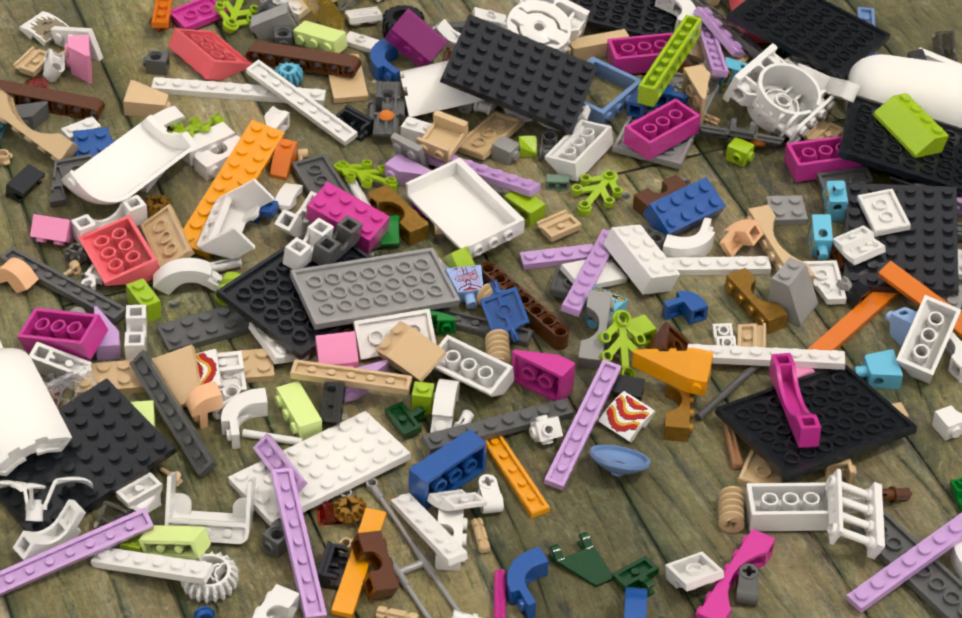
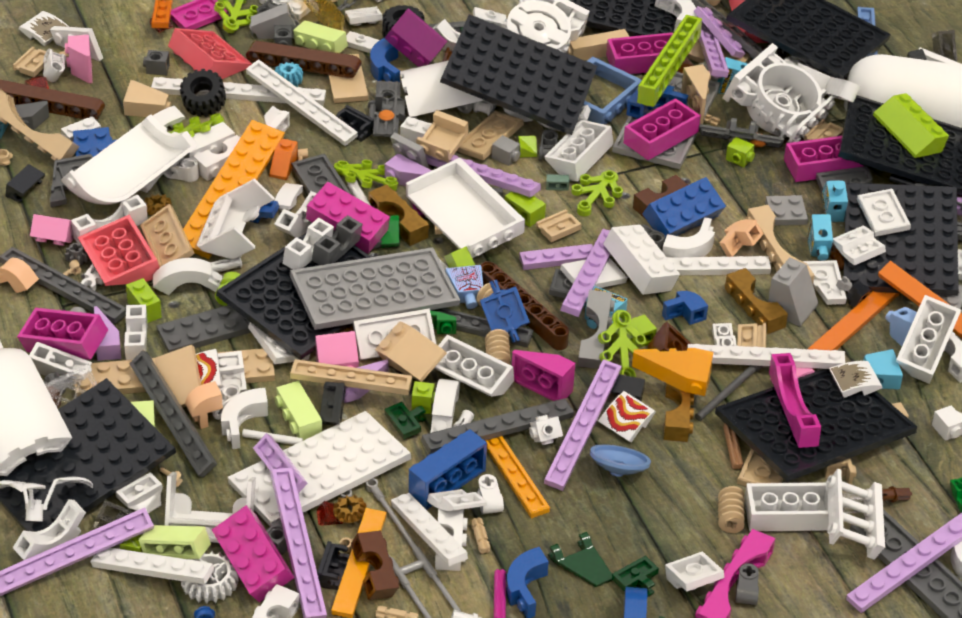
(184, 169): none -> white piece
(201, 81): none -> black tyre
(252, 553): none -> dark pink brick
(855, 377): none -> slope

